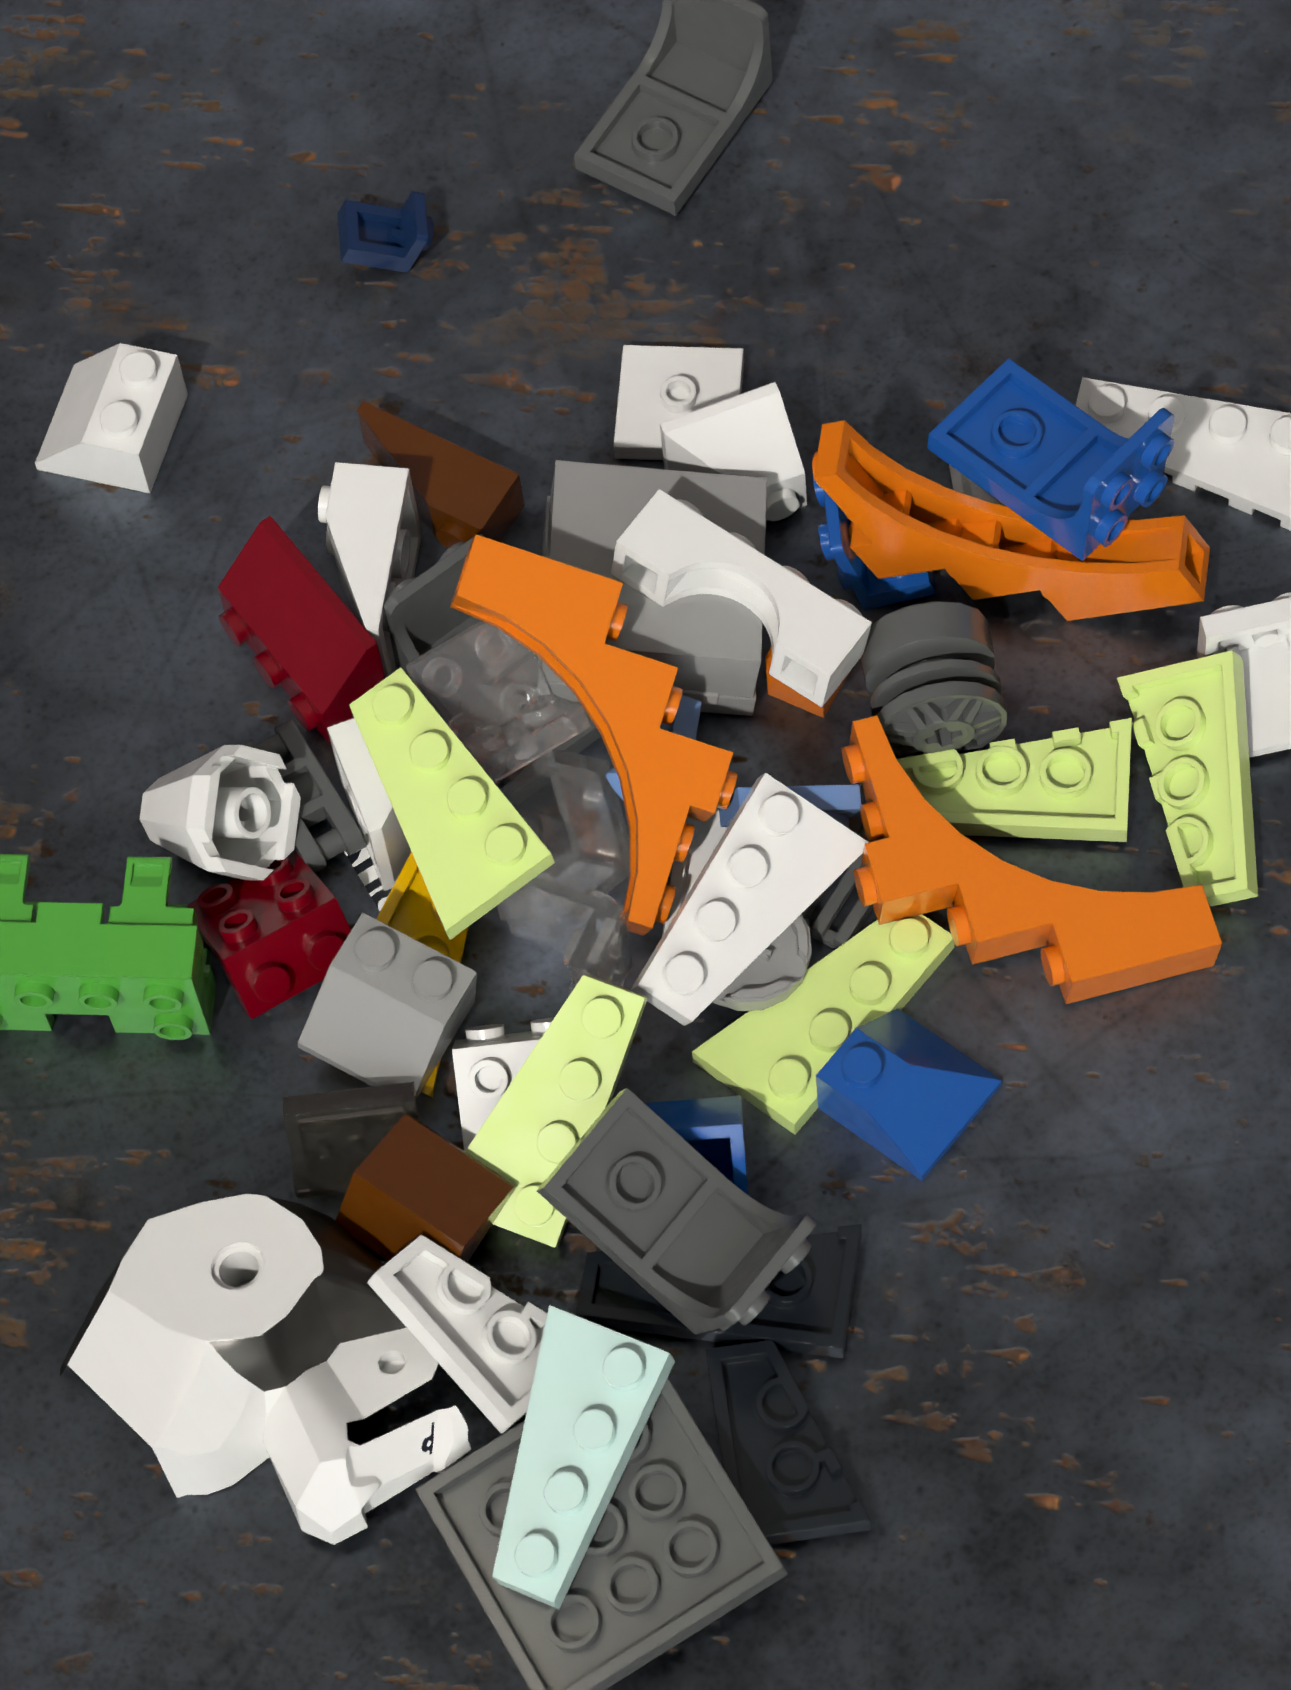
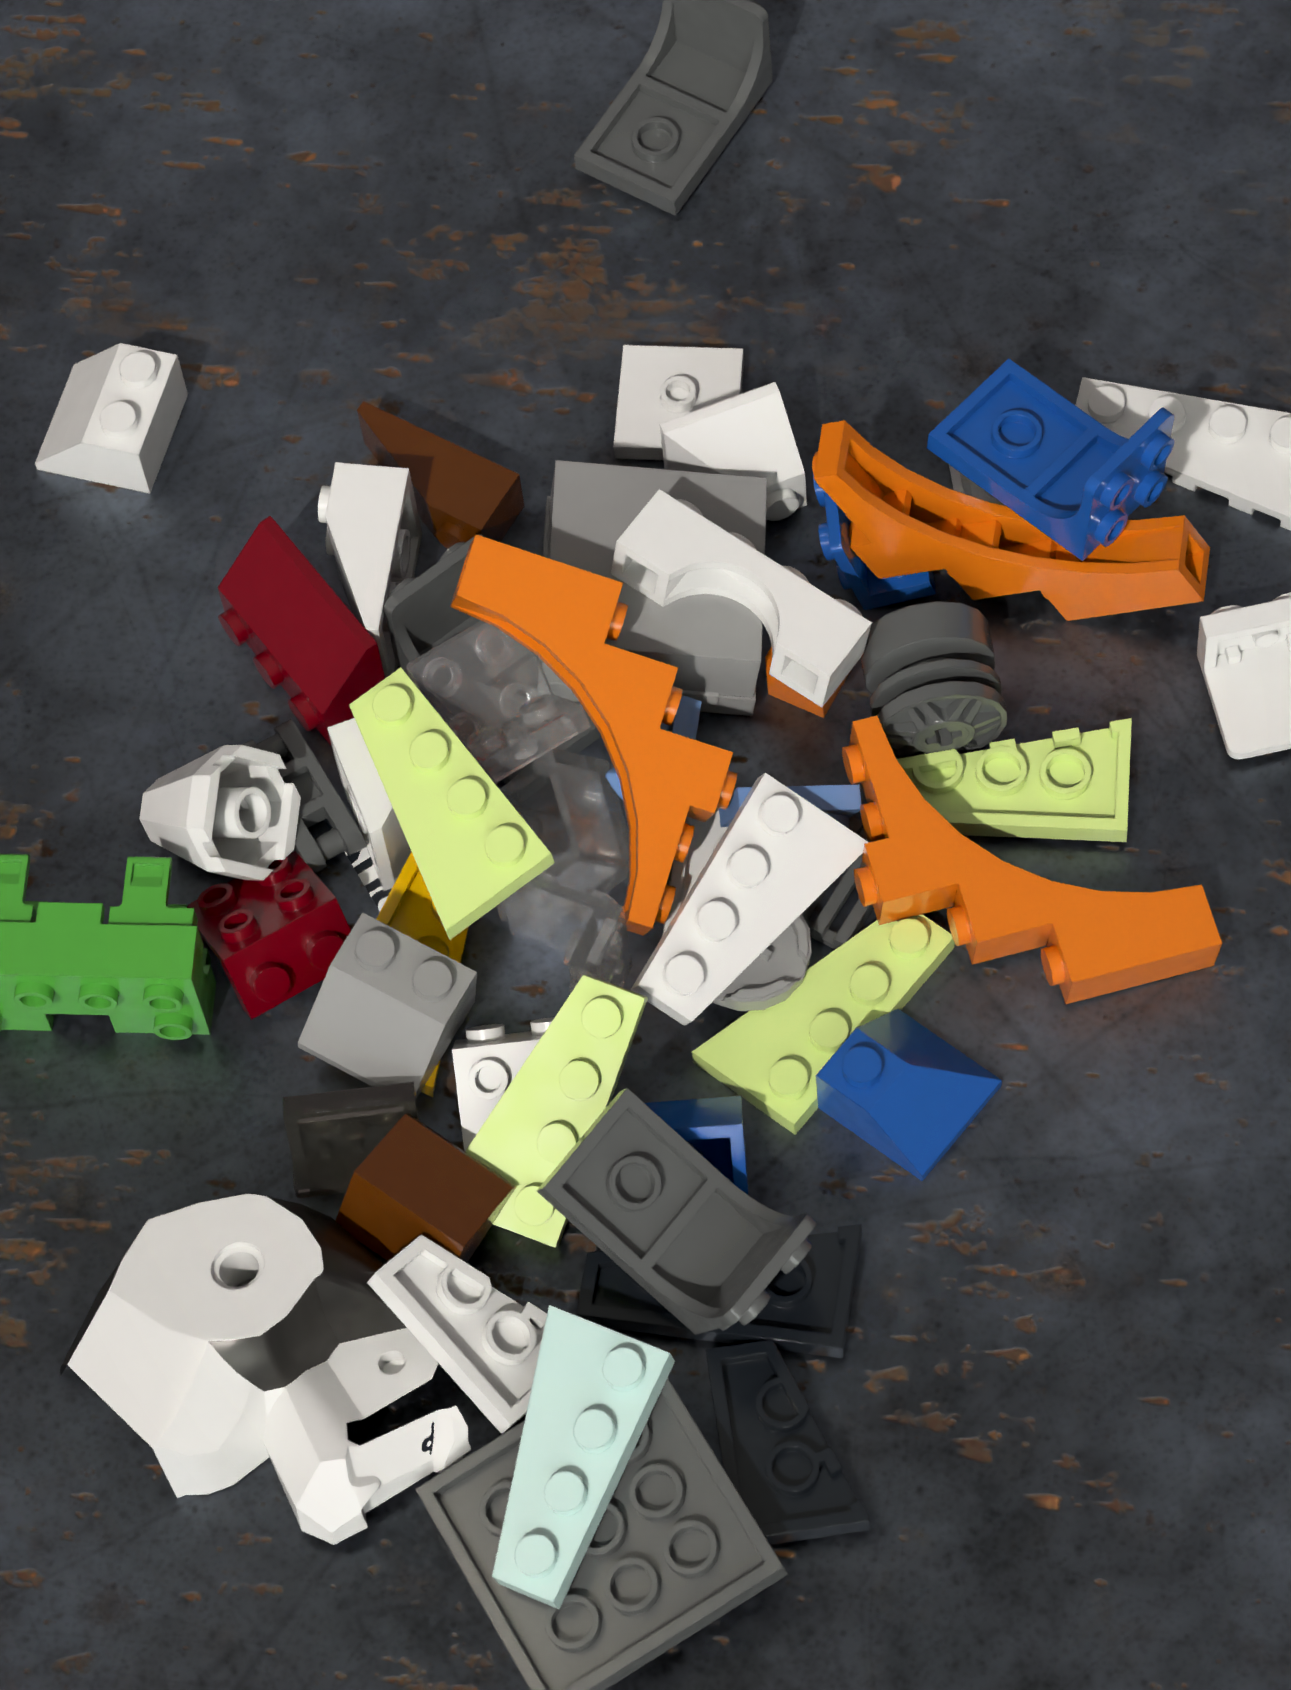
(384, 235): dark blue bracket -> none
(1198, 753): yellowish green wing -> none

